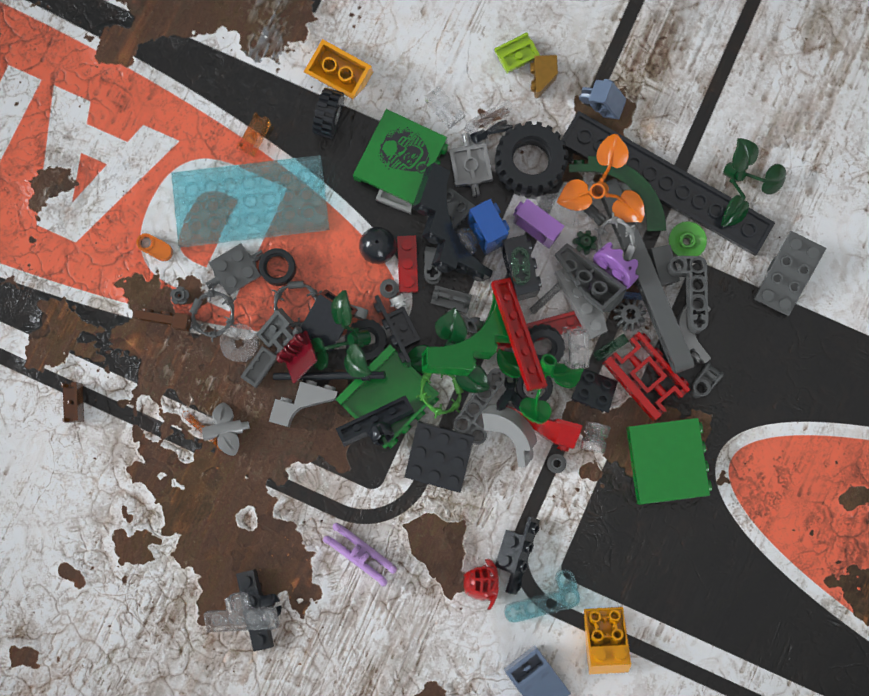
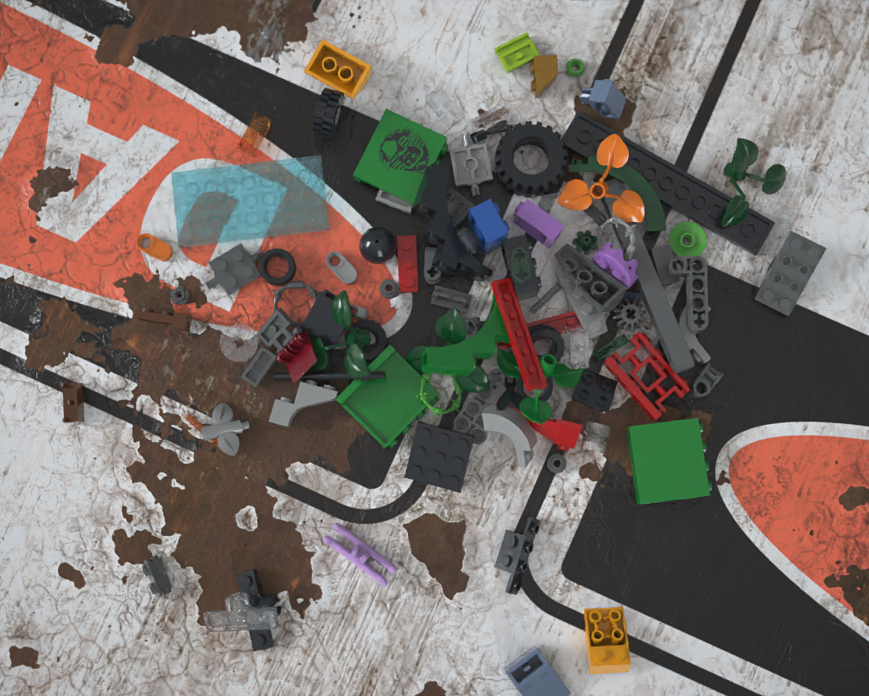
(157, 583): none -> dark grey hinge
(196, 305): dark grey piece -> none
(344, 271): none -> light grey piece
(376, 423): black plate -> none
(401, 328): black bracket -> none
(482, 583): red piece -> none
(540, 600): clear light blue beam -> none
(579, 64): none -> bright green plate

